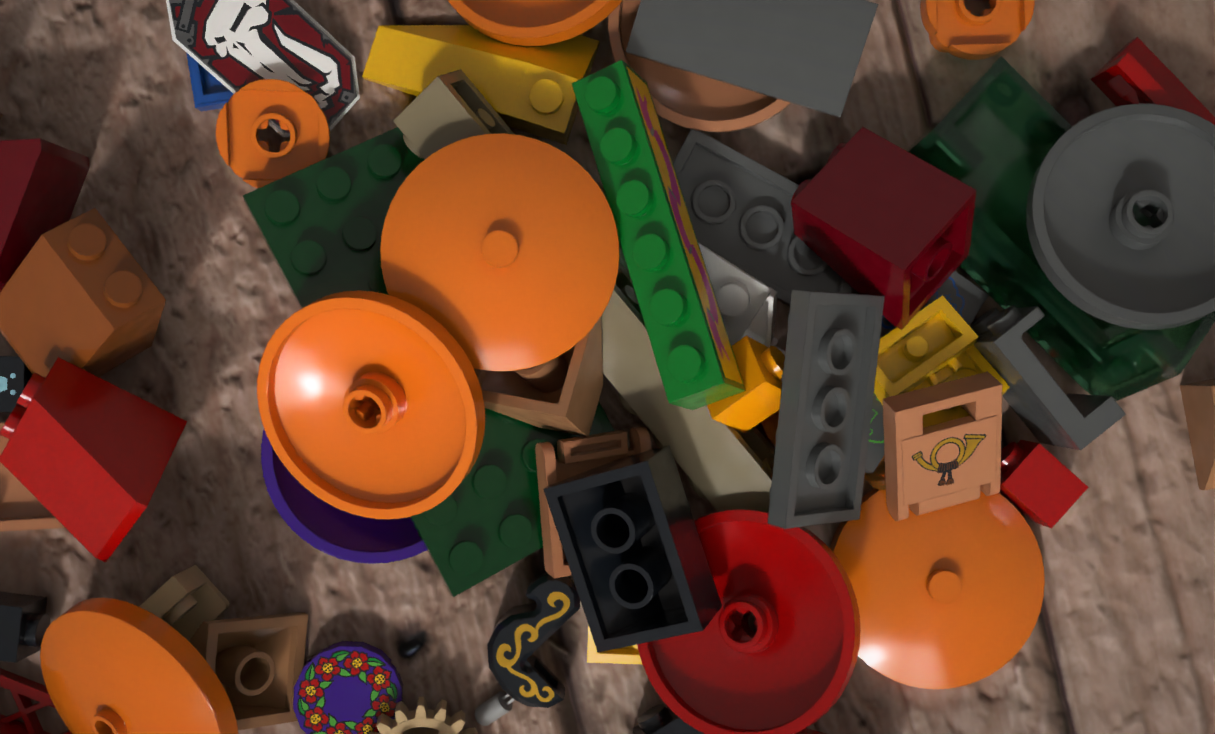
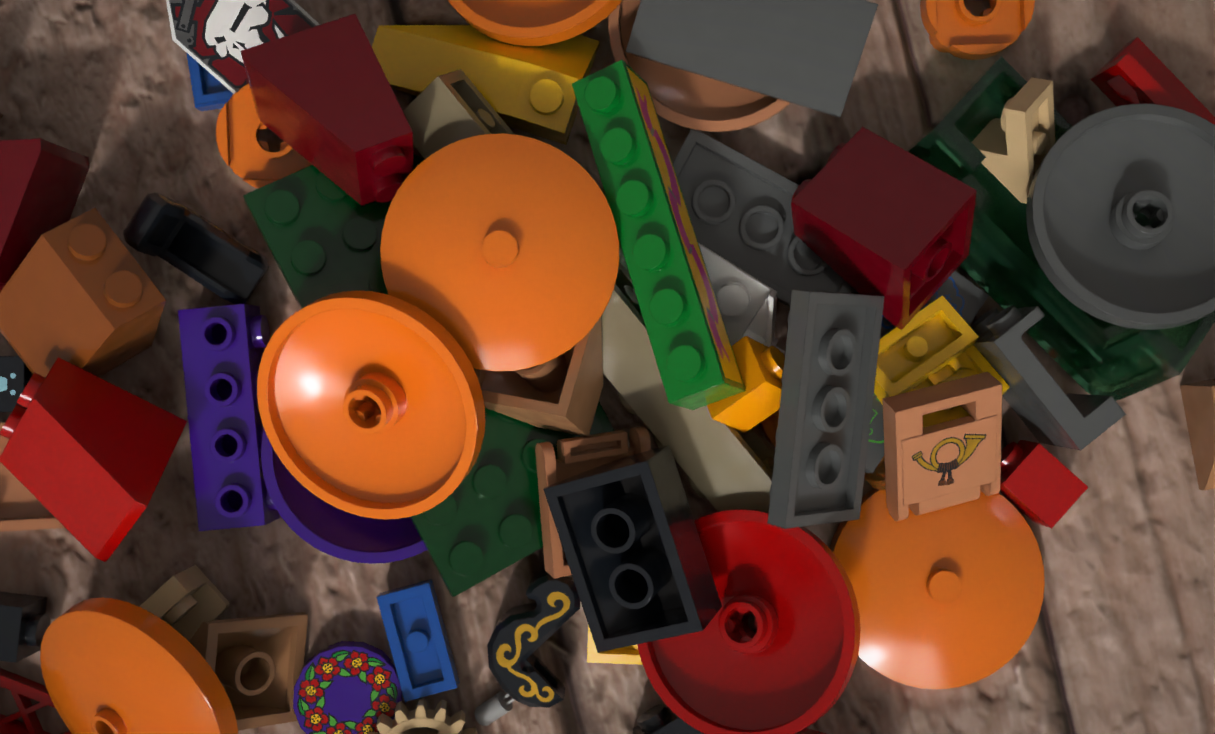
(196, 248): none -> black animal
(225, 426): none -> dark purple brick
(334, 107): none -> dark red slope
(418, 640): none -> blue plate
(1020, 138): none -> tan slope

